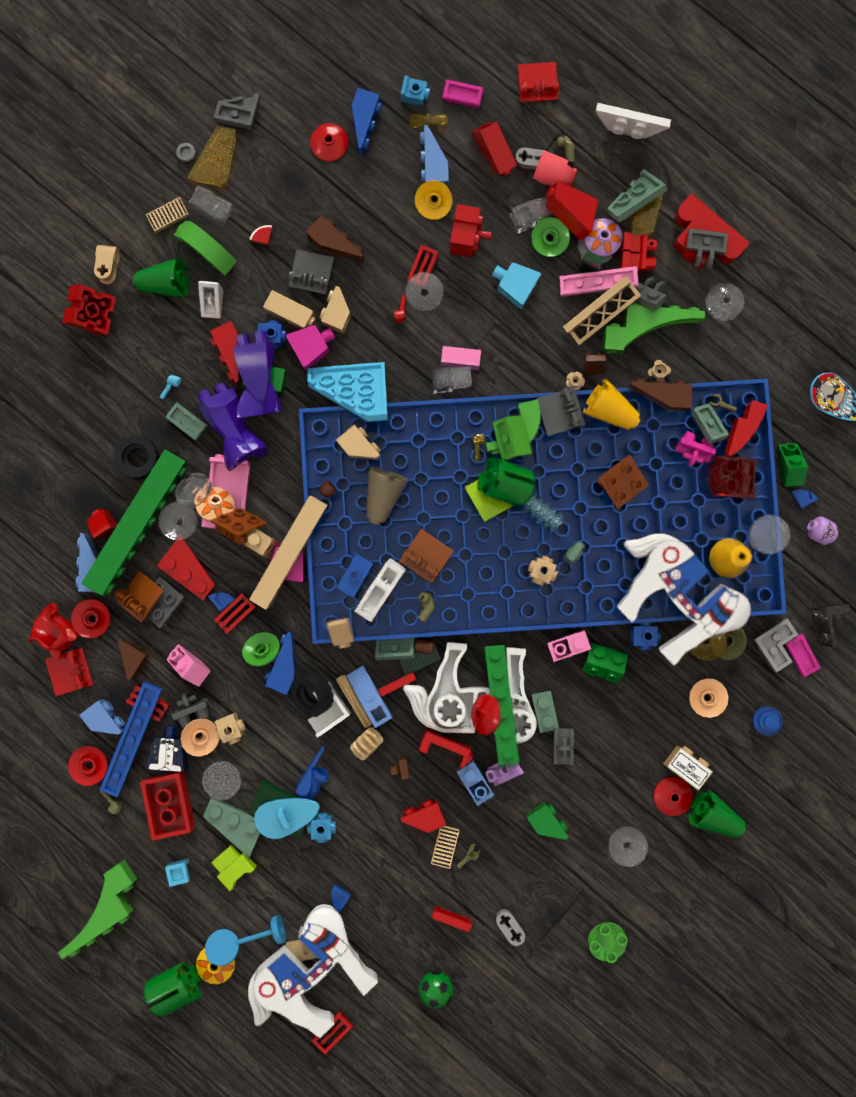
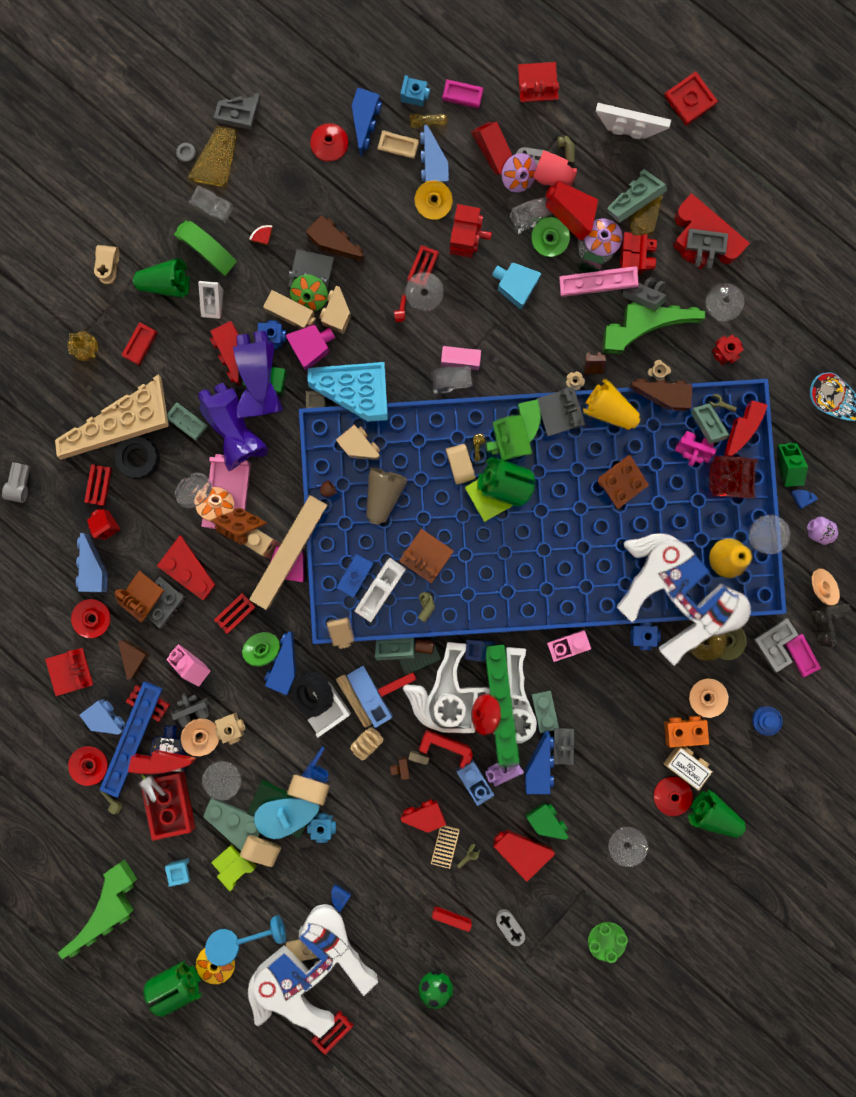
(16, 486): none -> light grey piece
(52, 631): red hair -> none
(78, 341): none -> clear yellow brick
(89, 310): red brick -> none
(97, 486): none -> red tile
(123, 419): none -> tan wing
(134, 524): green brick -> none
(139, 343): none -> red tile
(146, 786): none -> flat silver piece
(159, 762): none -> red slope
(167, 215): tan tile -> none
(168, 521): clear dish -> none
(171, 381): medium azure hand -> none
(221, 600): blue tile -> none
(260, 851): none -> tan beam
(308, 790): none -> tan beam
(314, 287): none -> bright green dish
(315, 399): none -> dark tan tile
(398, 144): none -> tan tile
(418, 757): none -> dark tan tile
(460, 464): none -> tan beam
(477, 649): none -> dark blue panel
(514, 167): none -> lavender dish
(522, 852): none -> red slope
(534, 569): tan brick -> none
(538, 768): none -> blue slope
(543, 512): clear light blue piece -> none
(573, 552): sand green plate -> none
(594, 308): tan fence -> none
(605, 663): green bracket -> none
(686, 732): none -> orange brick
(690, 98): none -> red tile
(723, 354): none -> red brick
(825, 587): none -> light nougat dish

